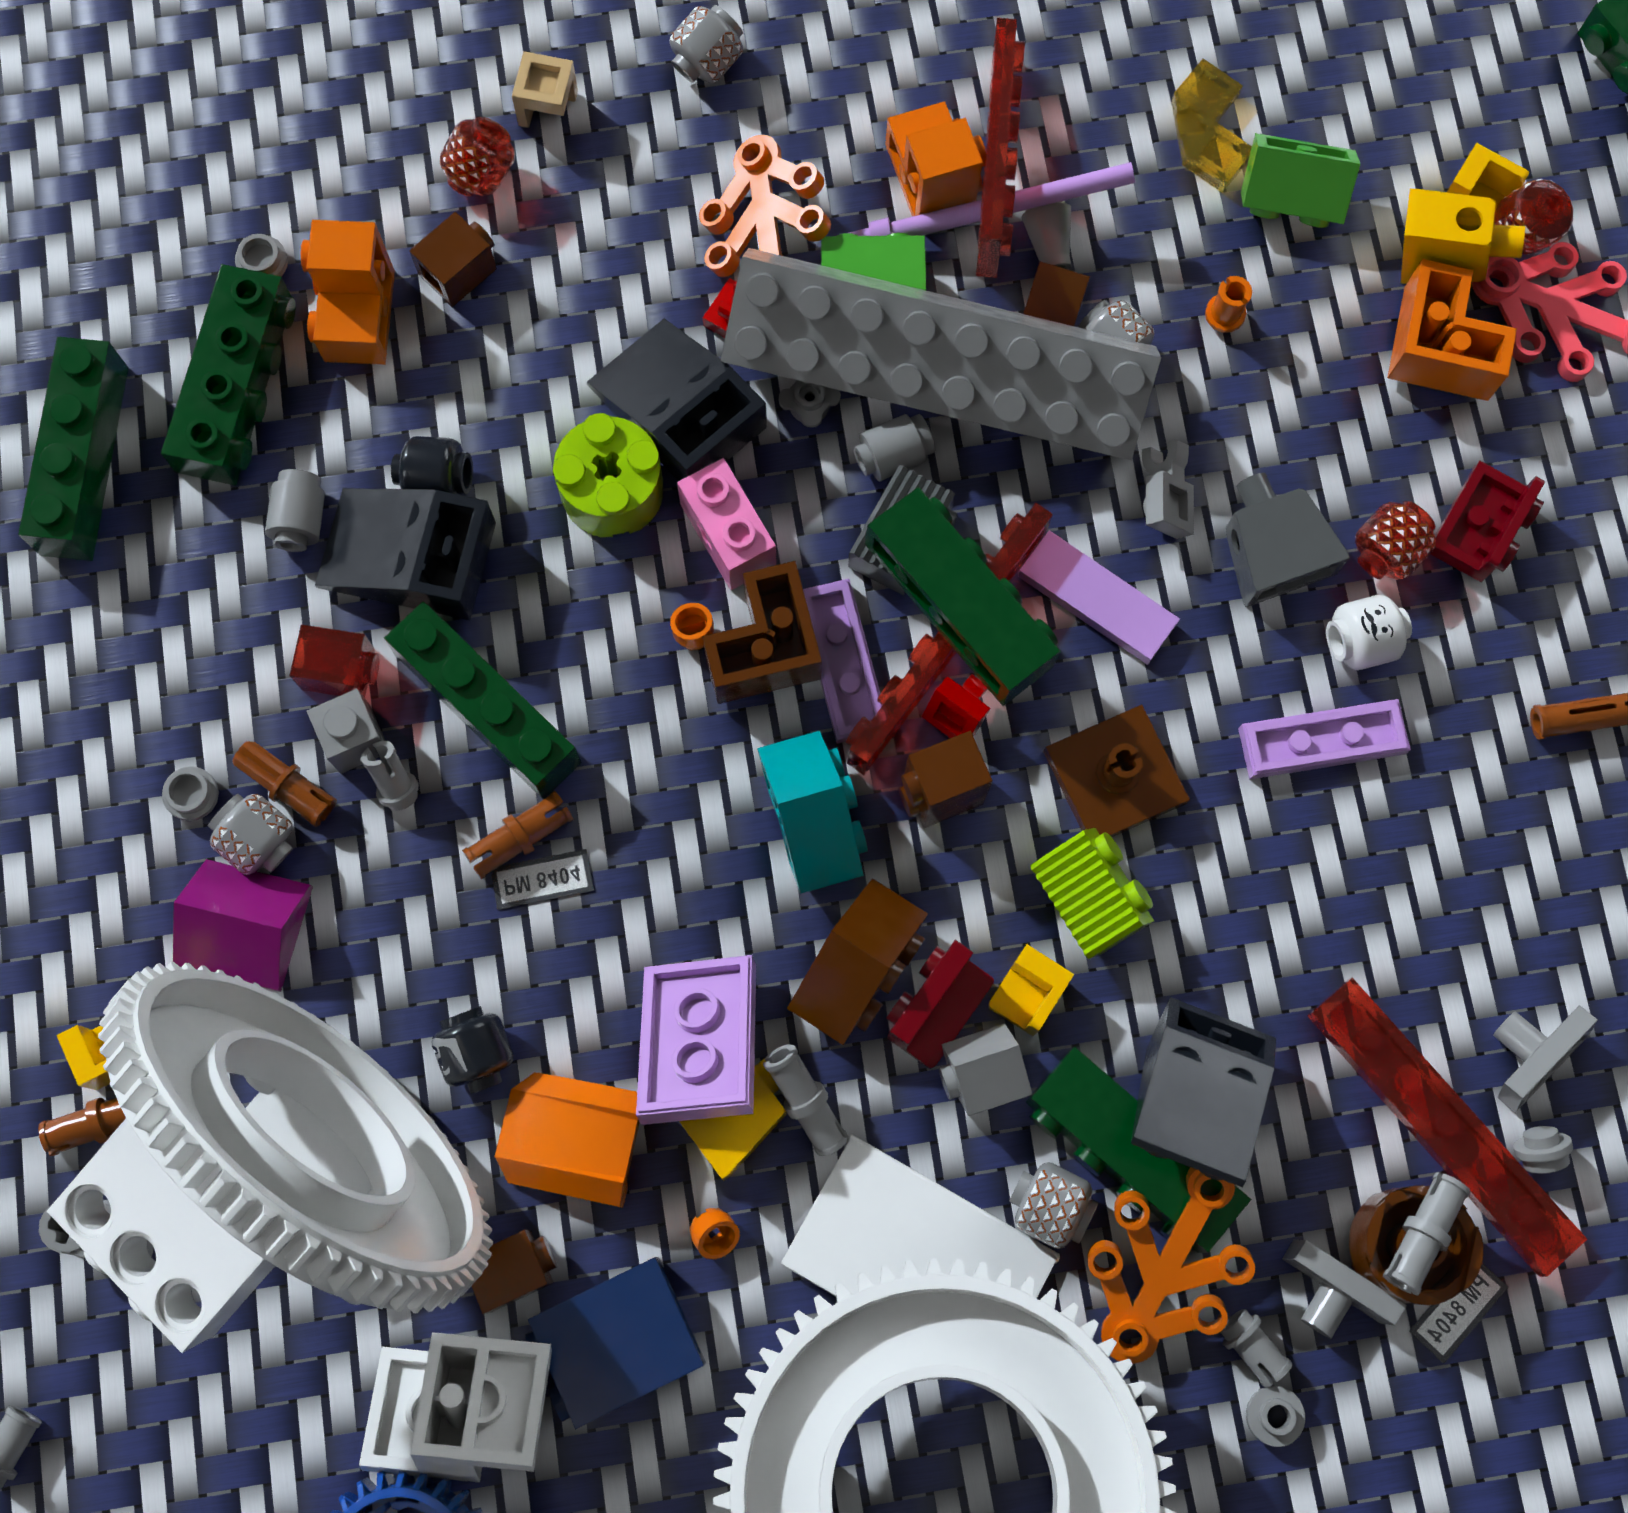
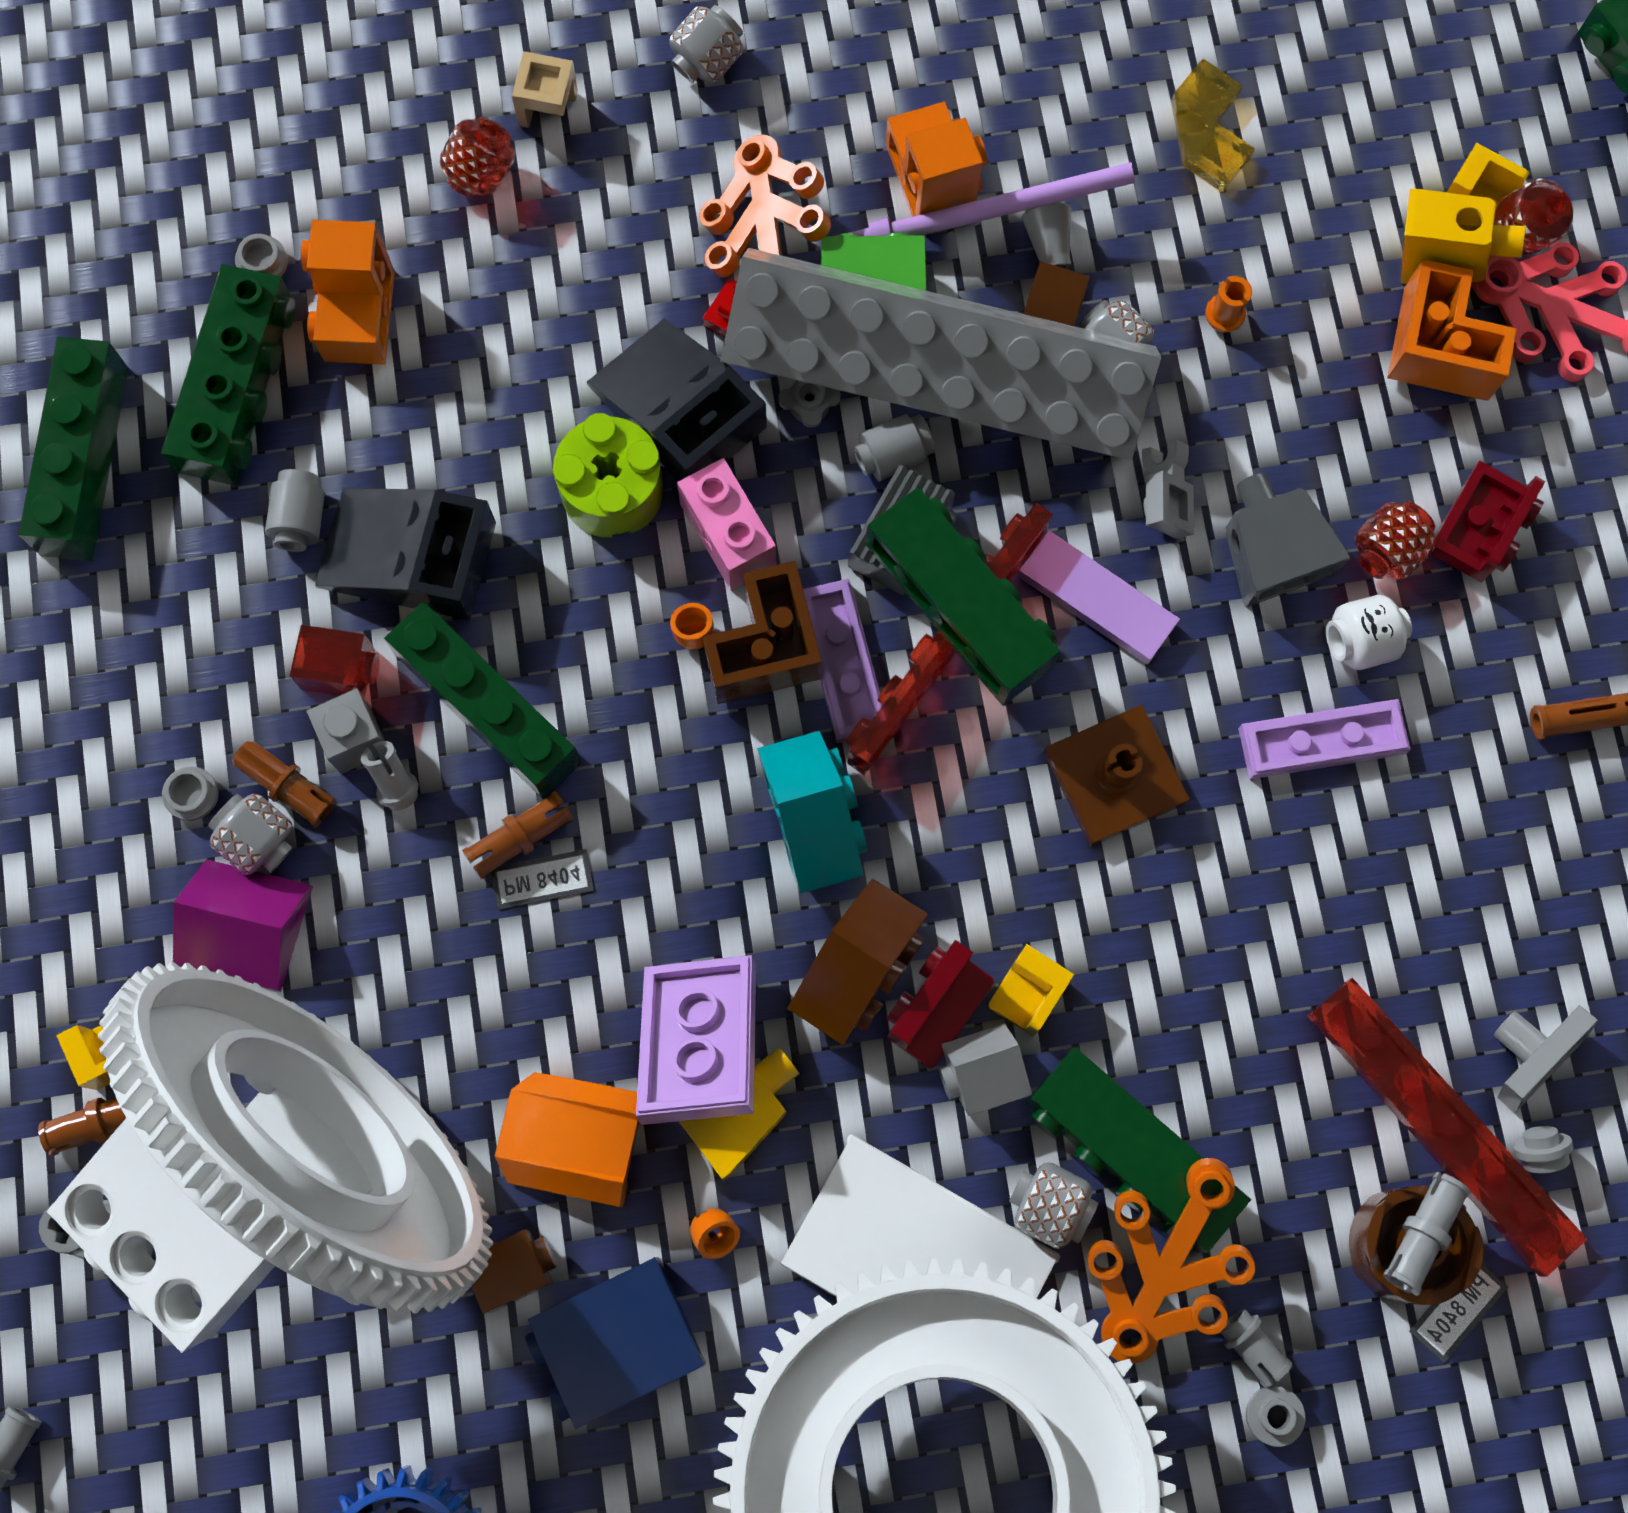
(433, 465): black head -> none
(454, 258): reddish brown brick -> none
(457, 1407): white bracket -> none
(472, 1049): black head -> none
(805, 1100): light grey pin -> none
(945, 780): reddish brown brick -> none
(956, 707): red tile -> none
(1001, 161): clear red plate -> none
(1093, 891): lime brick -> none
(1203, 1091): black slope -> none
(1299, 180): bright green brick -> none
(1339, 1290): light grey tile -> none

